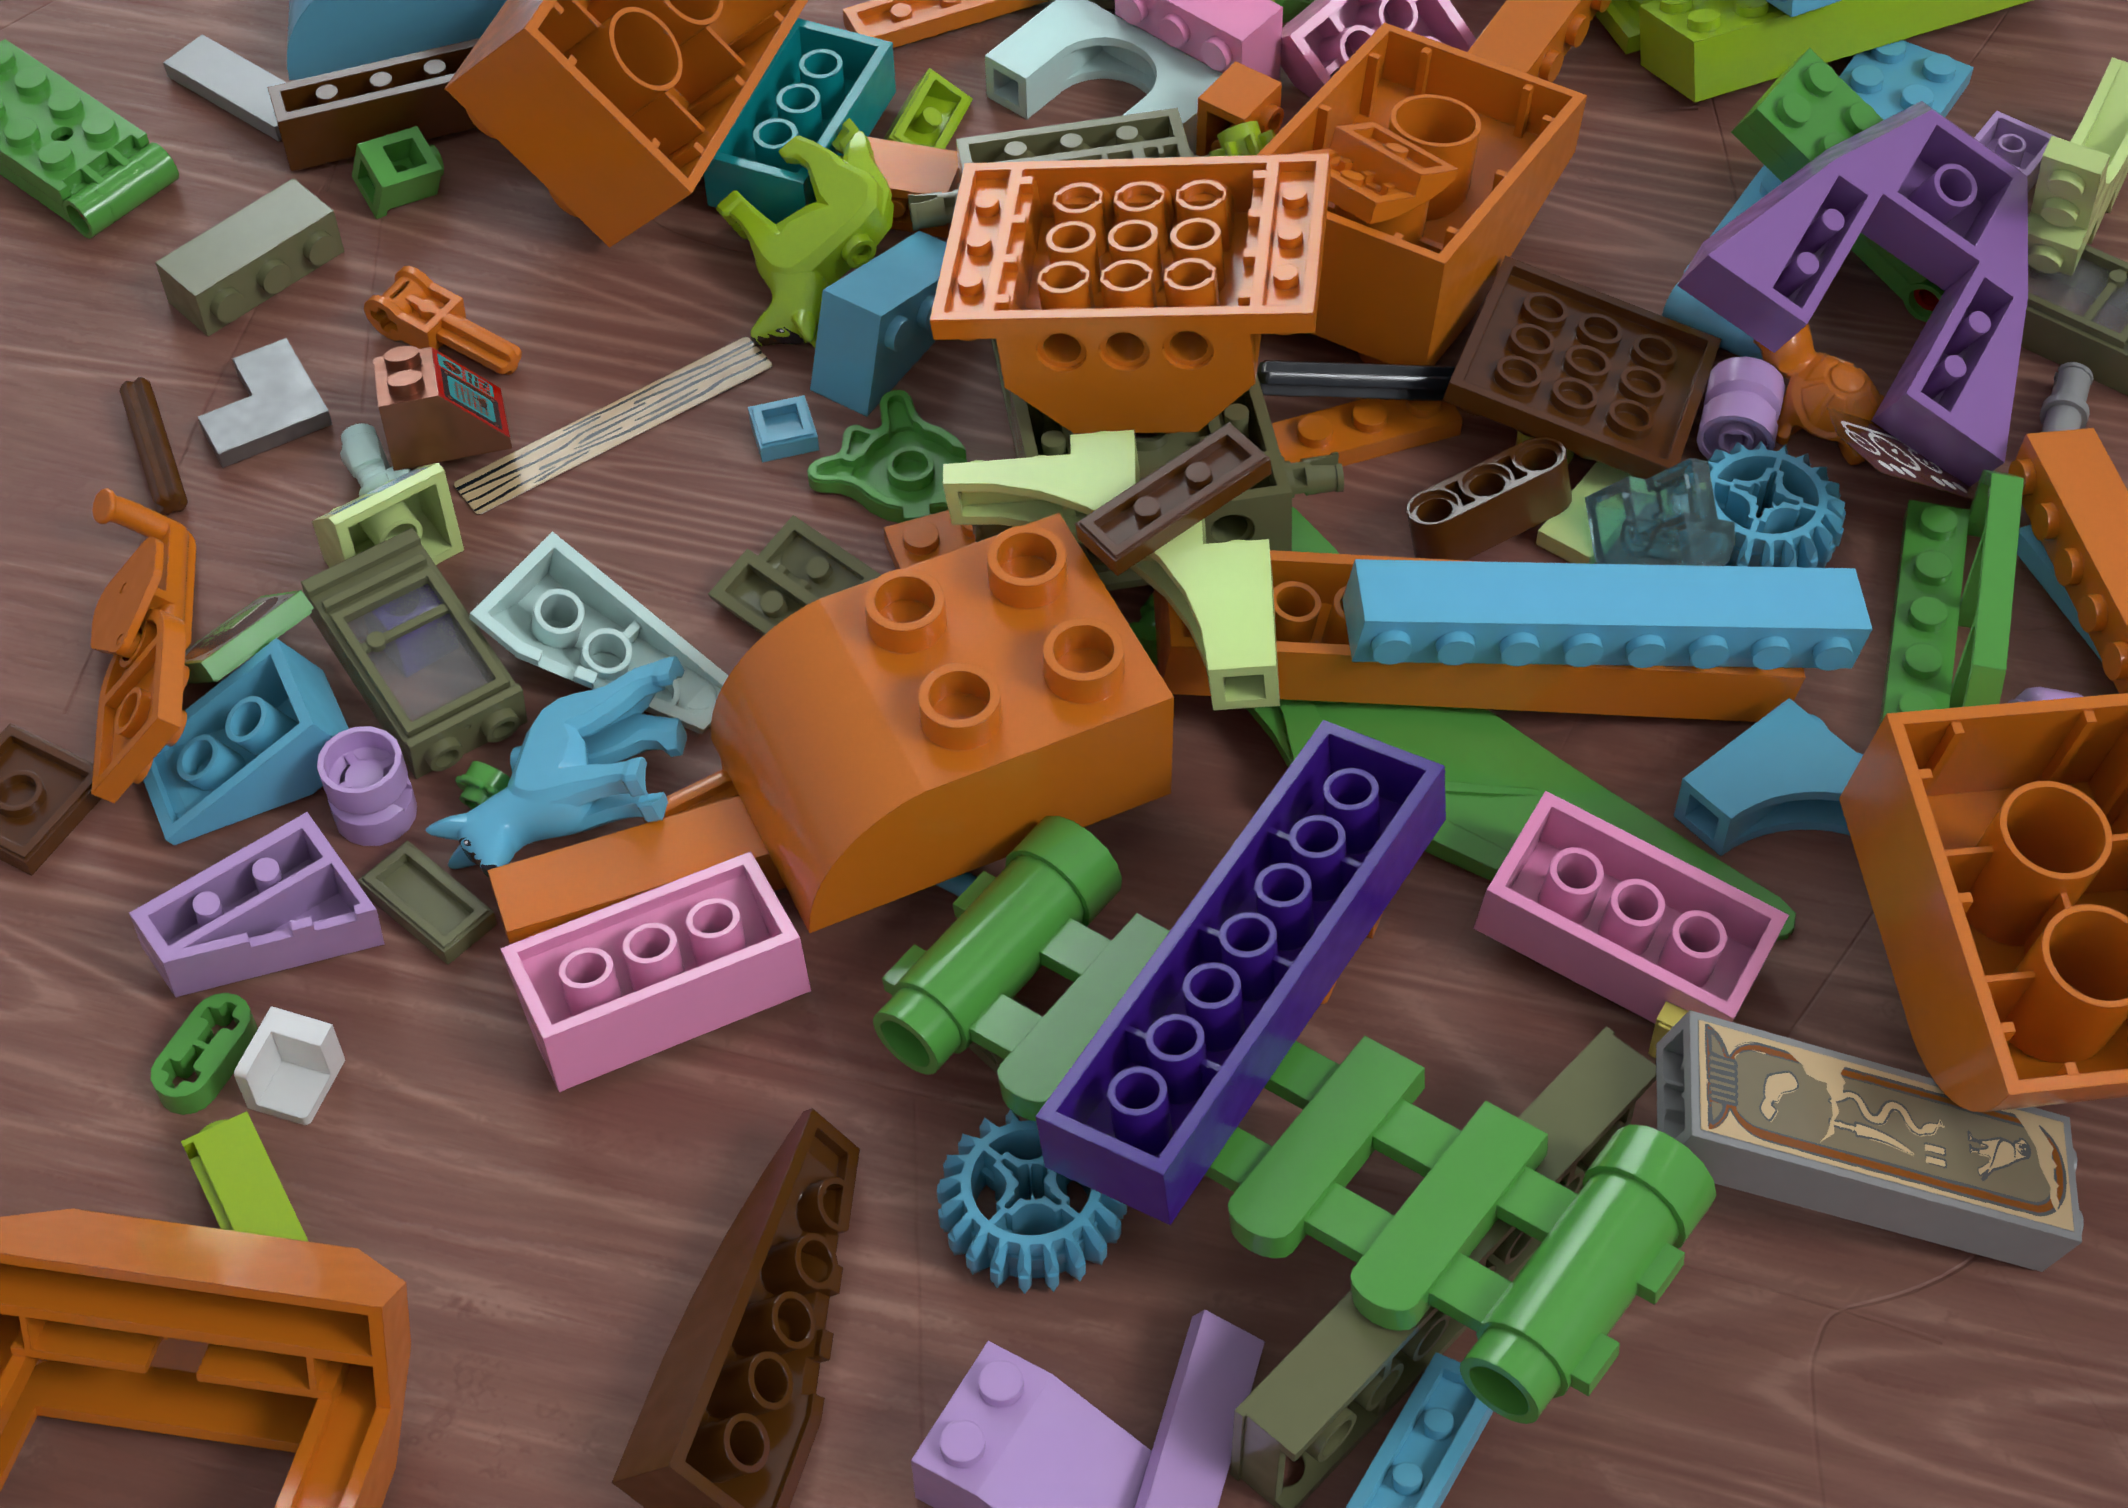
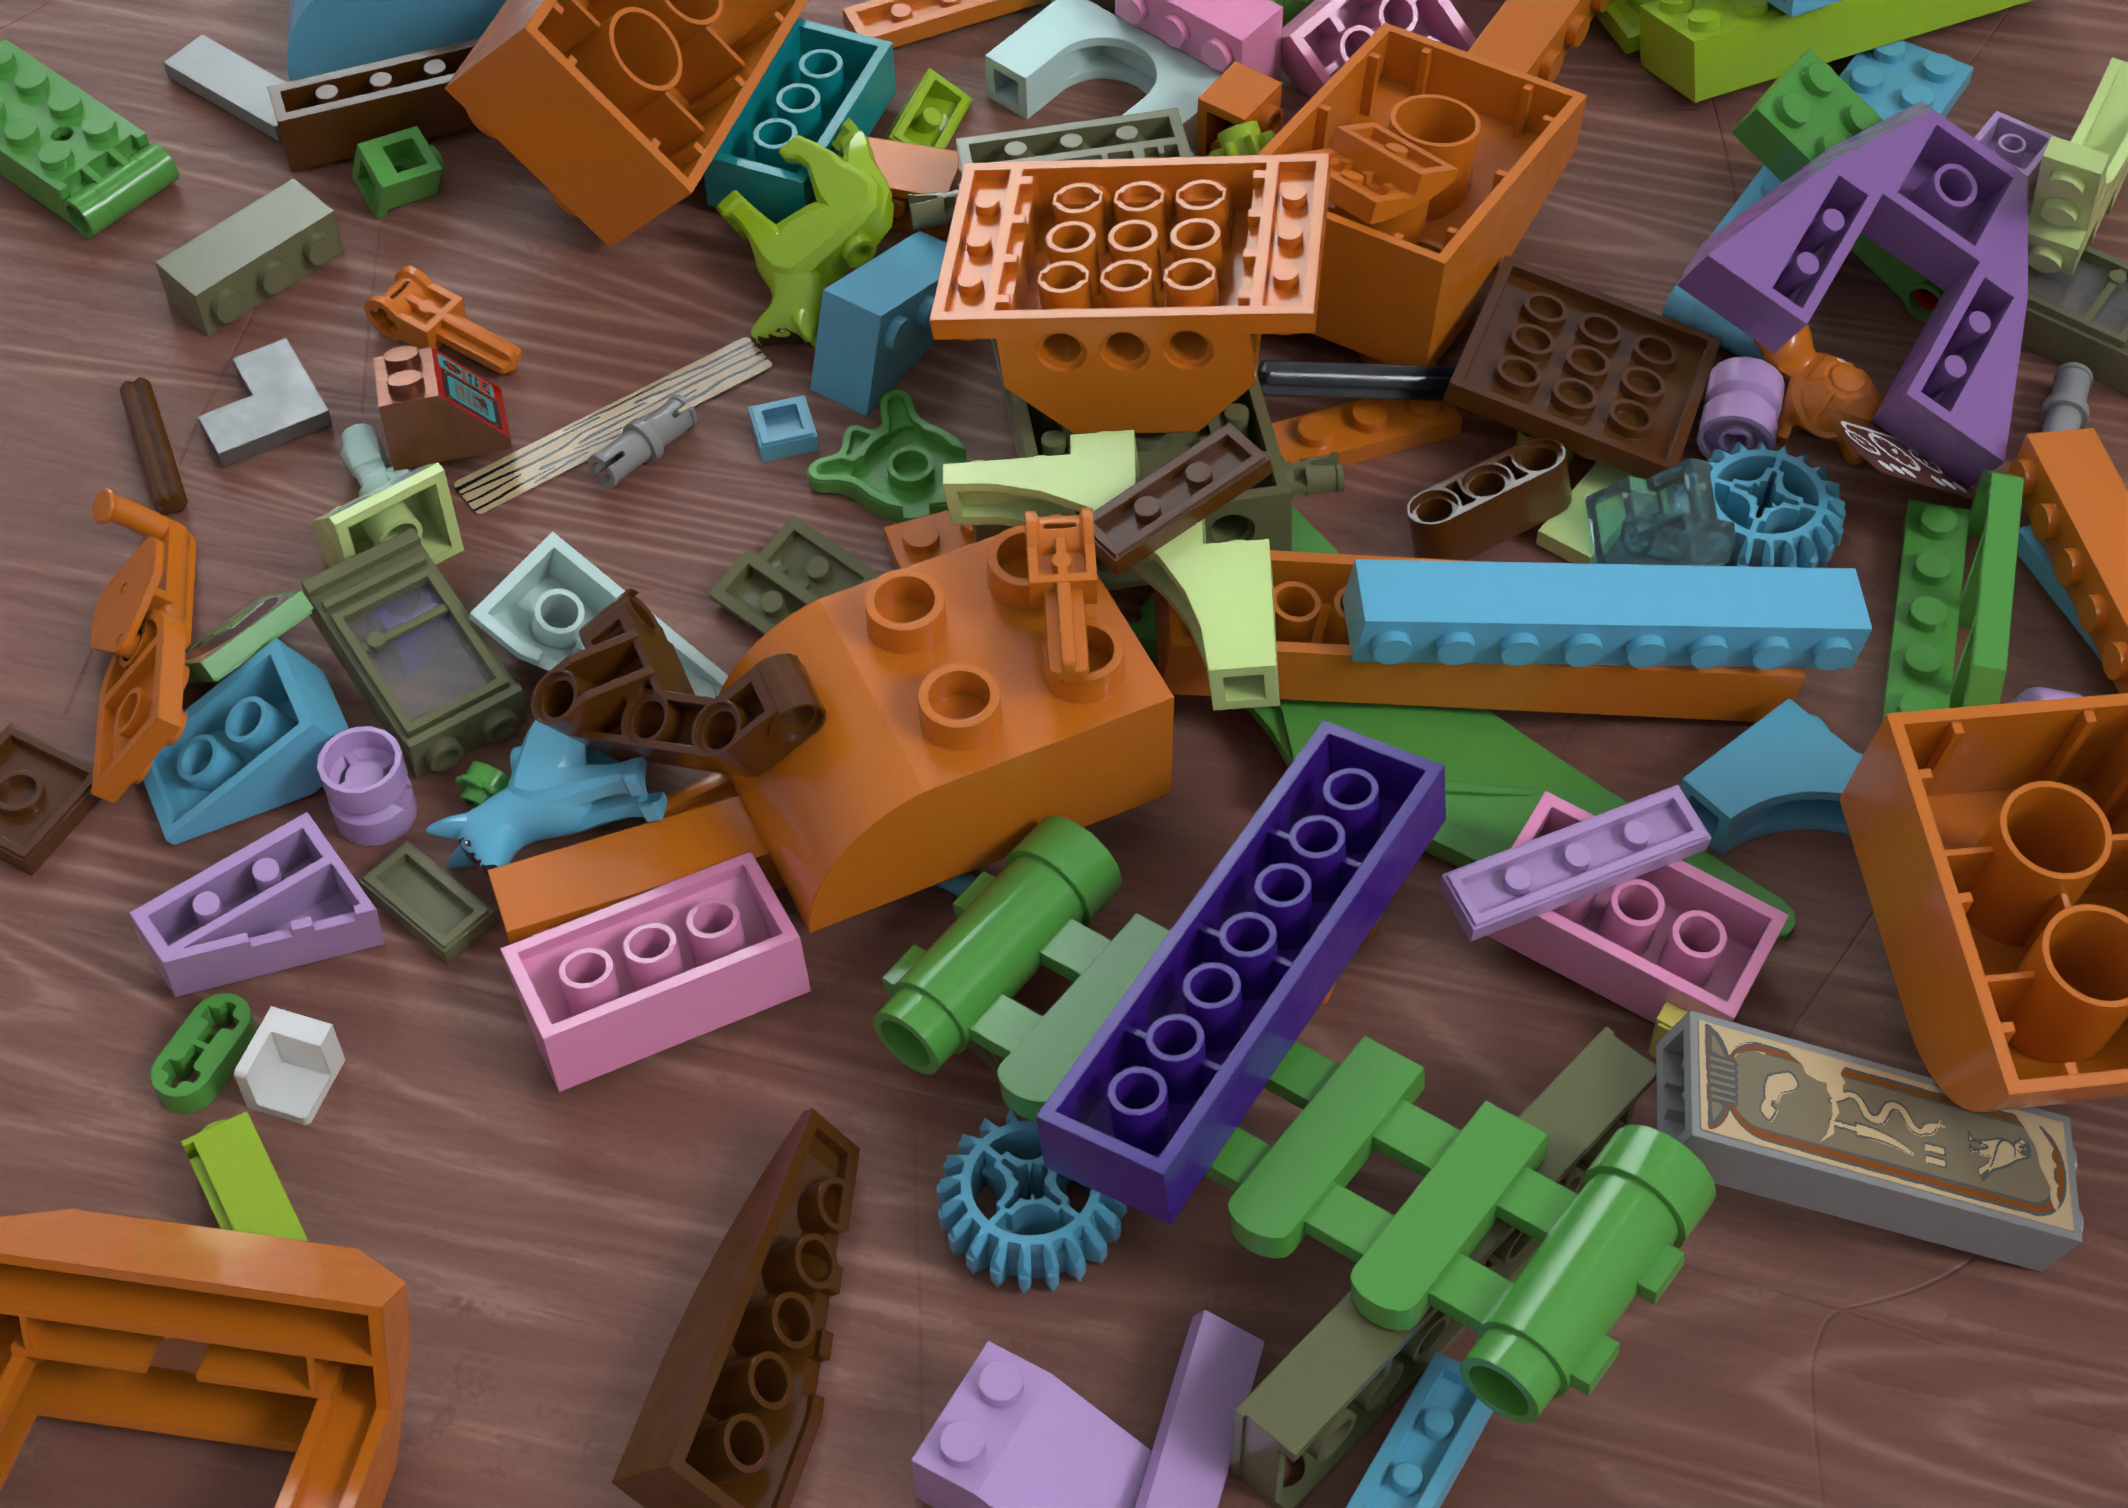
(635, 700): none -> reddish brown connector
(643, 441): none -> light grey pin
(1063, 581): none -> orange connector
(1574, 862): none -> lavender tile

